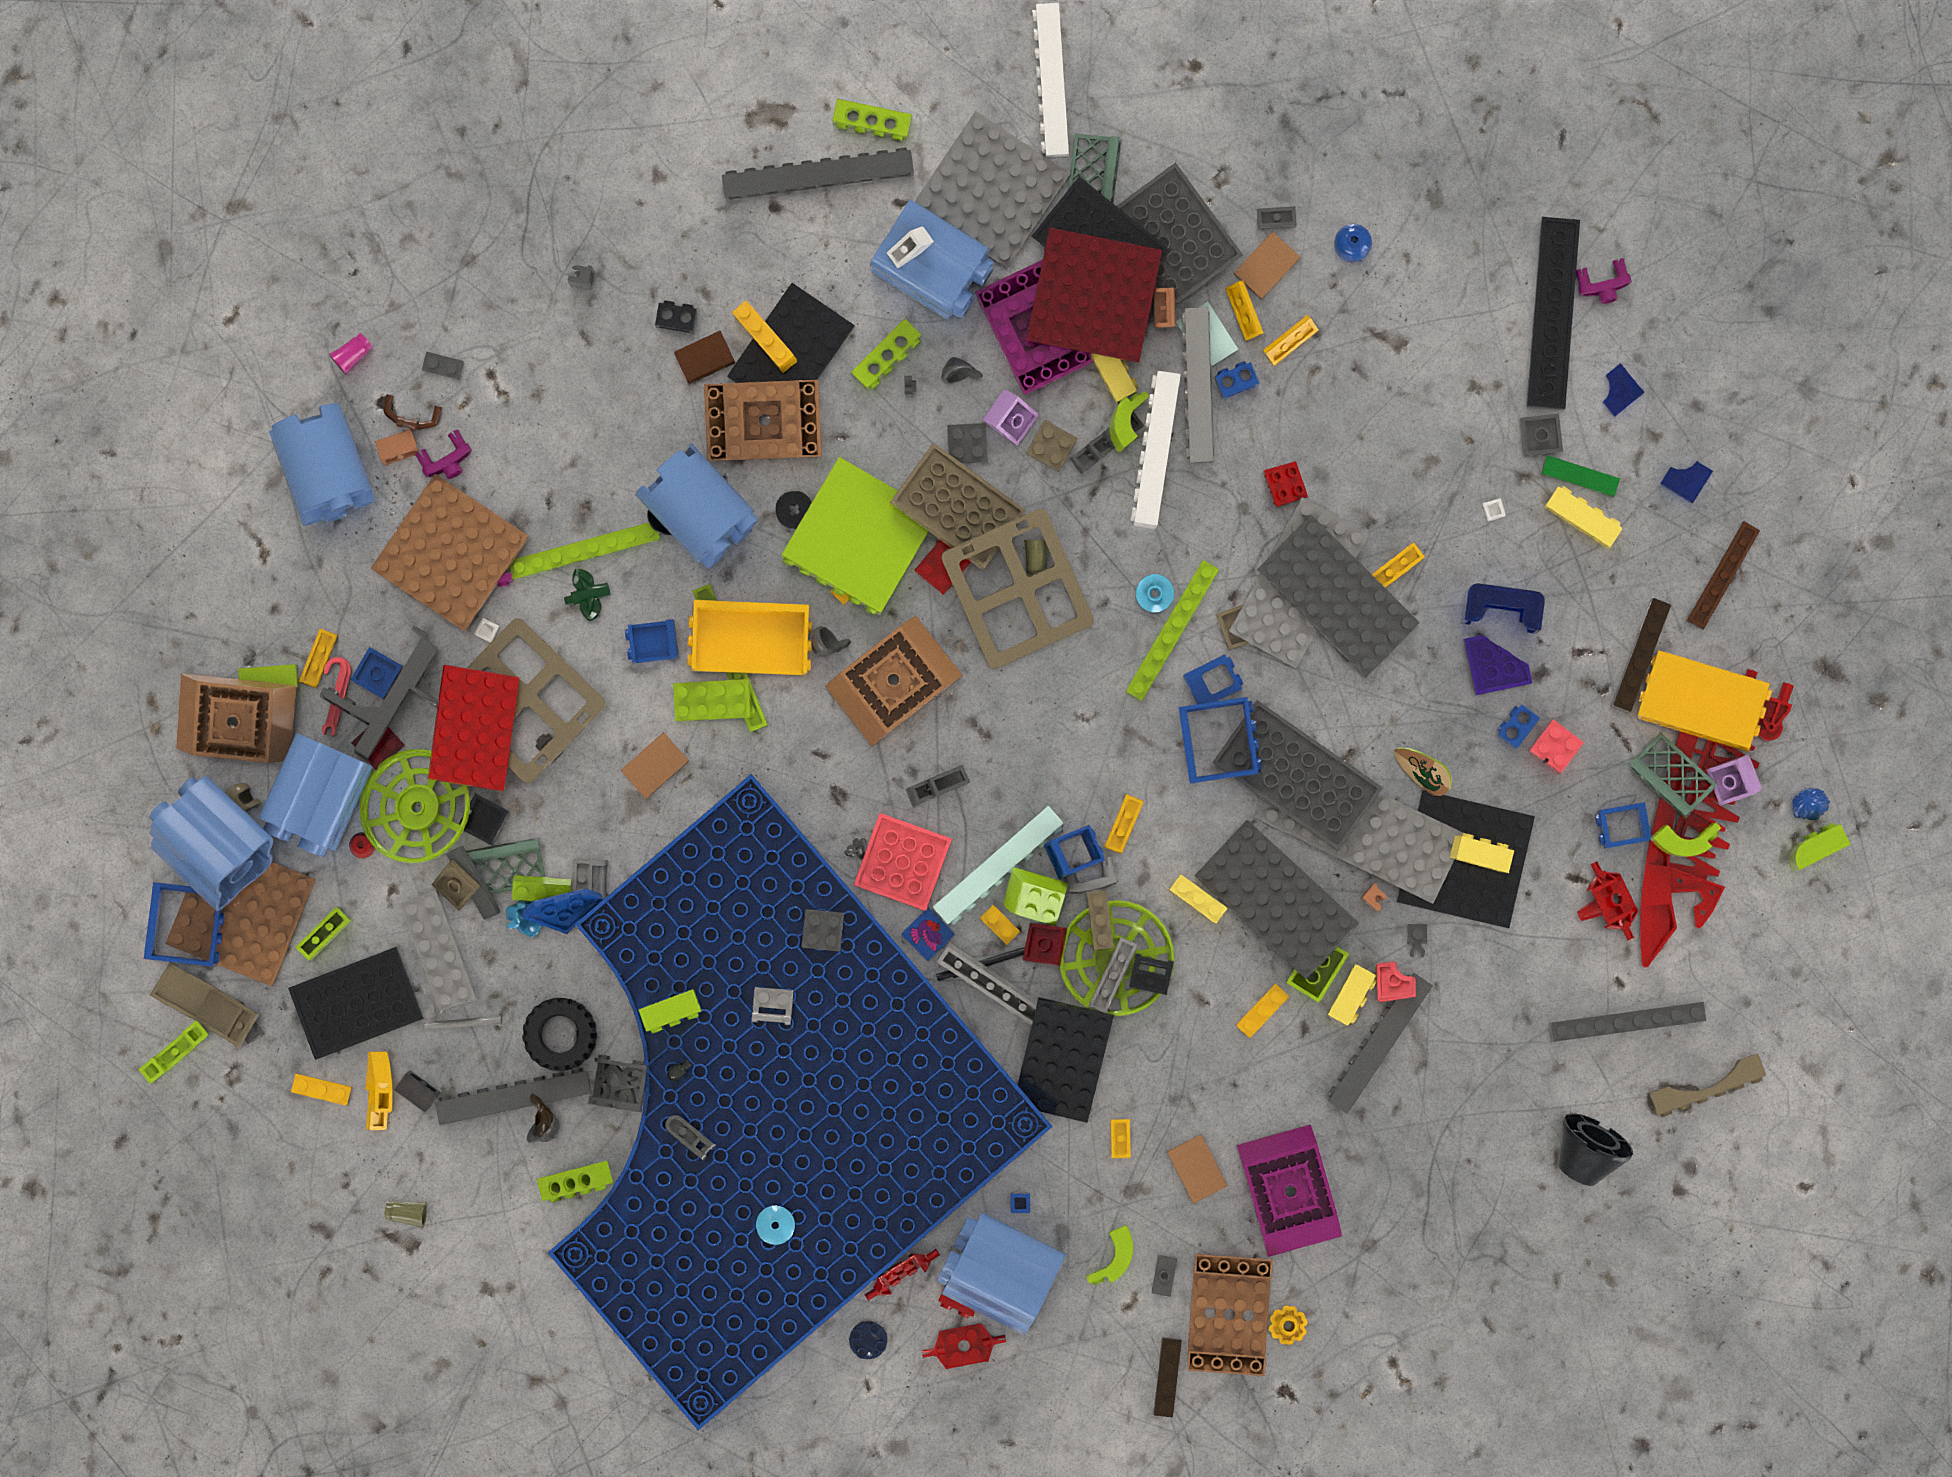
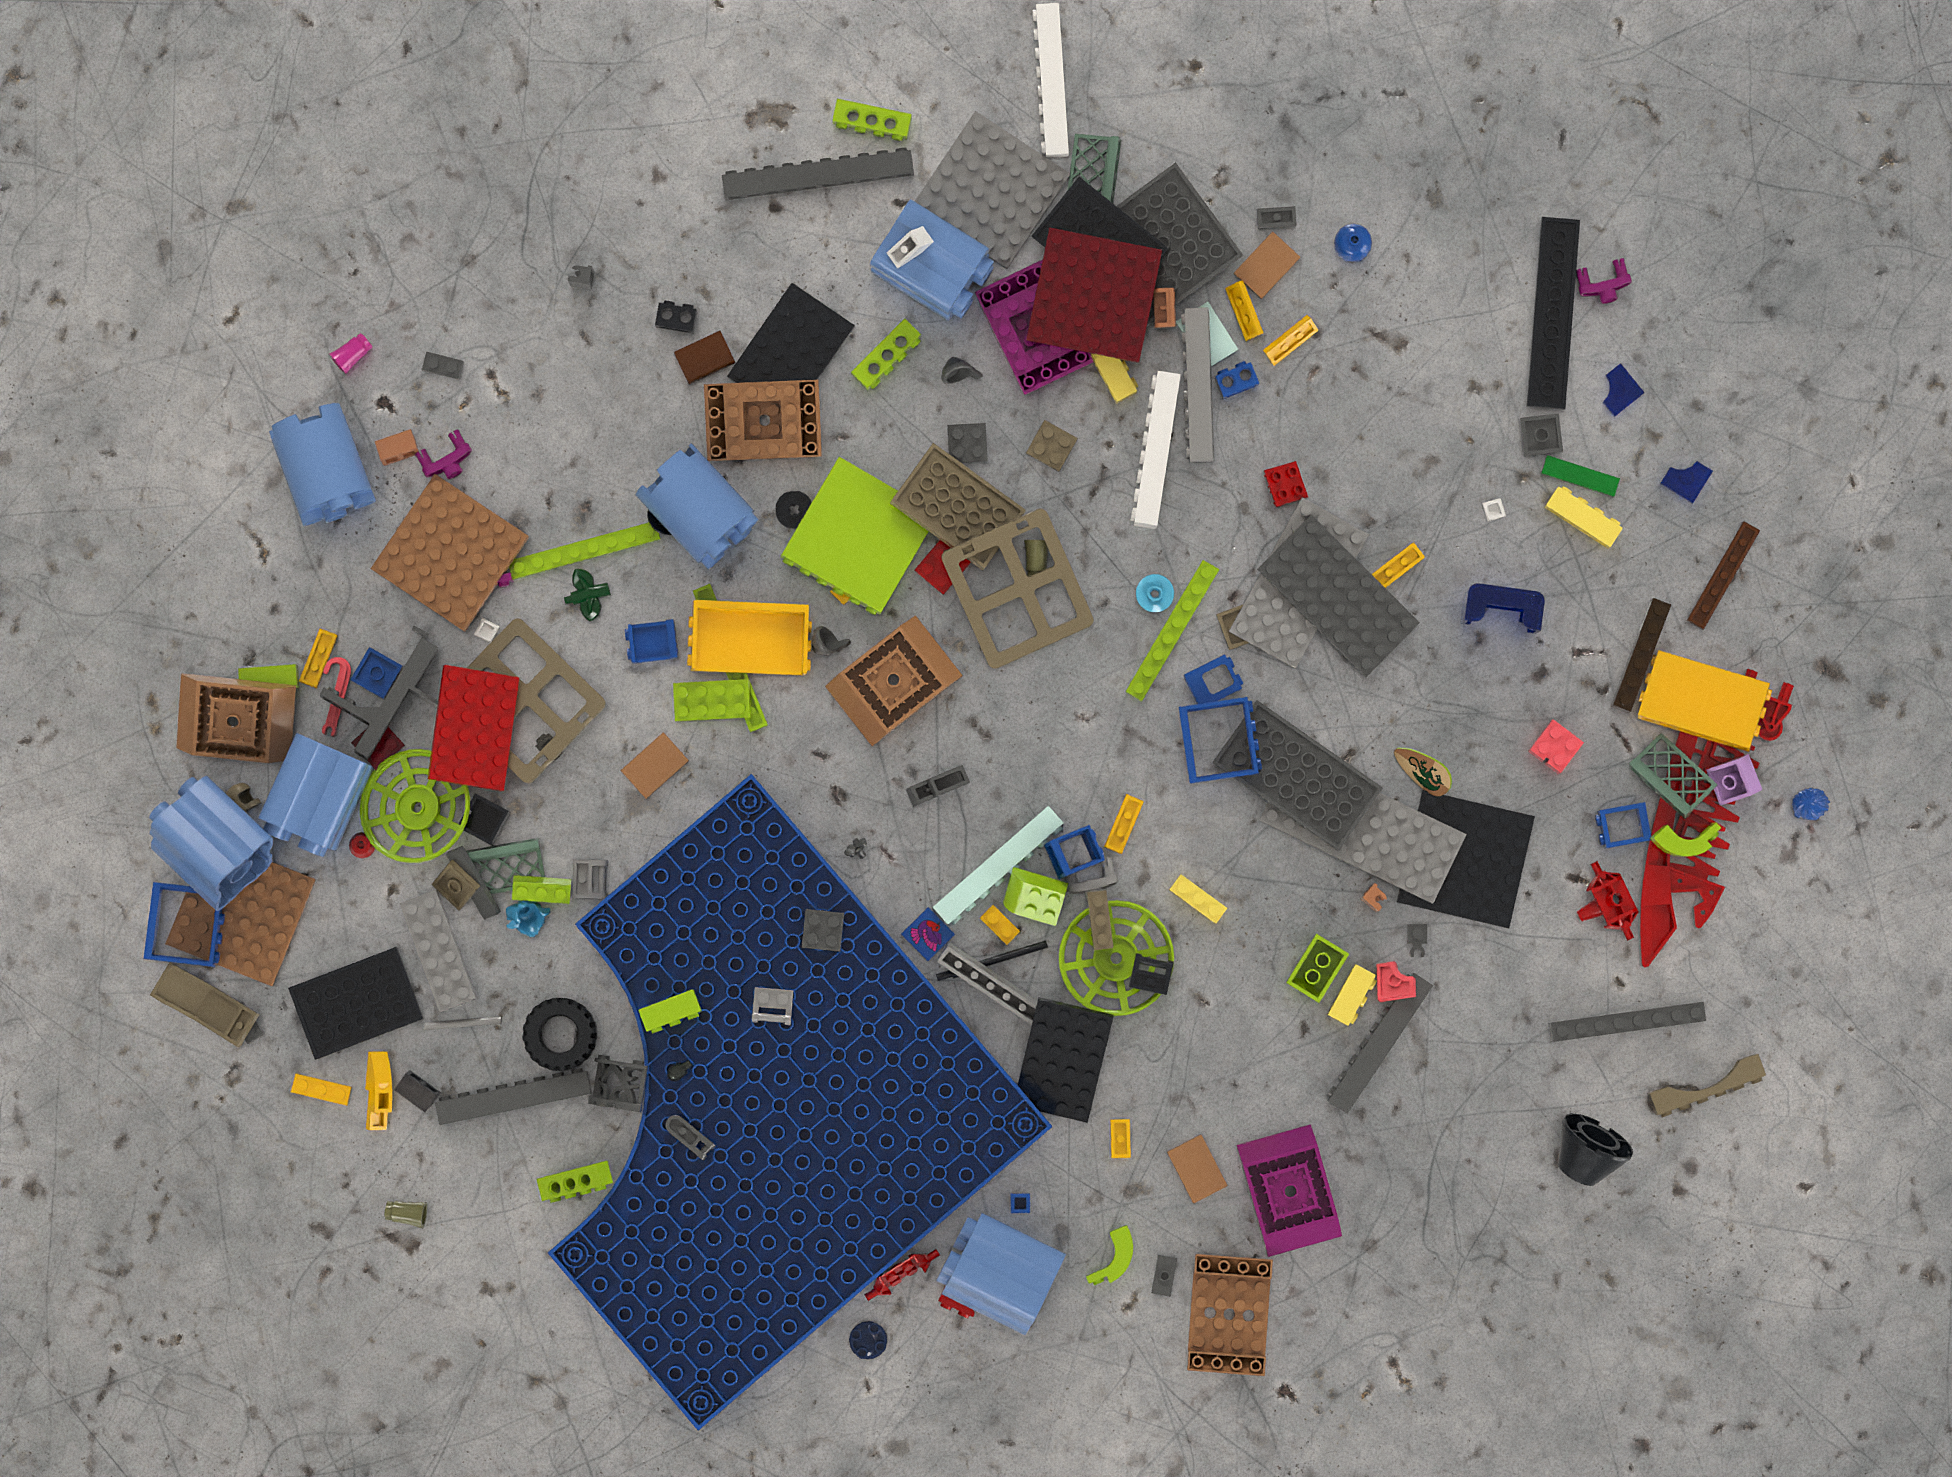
(174, 1052): lime slope -> none
(323, 933): lime brick -> none
(412, 424): reddish brown piece -> none
(545, 1125): piece -> none
(562, 910): blue plate -> none
(764, 336): yellow arch -> none
(784, 1219): medium azure dish -> none
(902, 861): coral plate -> none
(910, 386): dark grey plate -> none
(951, 1356): red plate -> none
(1011, 417): lavender slope -> none
(1044, 944): dark red plate -> none
(1100, 447): dark grey slope -> none
(1113, 975): light grey tile -> none
(1120, 425): lime arch -> none
(1167, 1377): dark brown arch -> none
(1262, 1010): yellow plate -> none
(1277, 899): dark grey plate -> none
(1297, 1329): yellow plant -> none
(1482, 853): light yellow brick -> none
(1494, 667): dark purple plate -> none
(1521, 729): blue brick -> none
(1818, 846): lime brick -> none

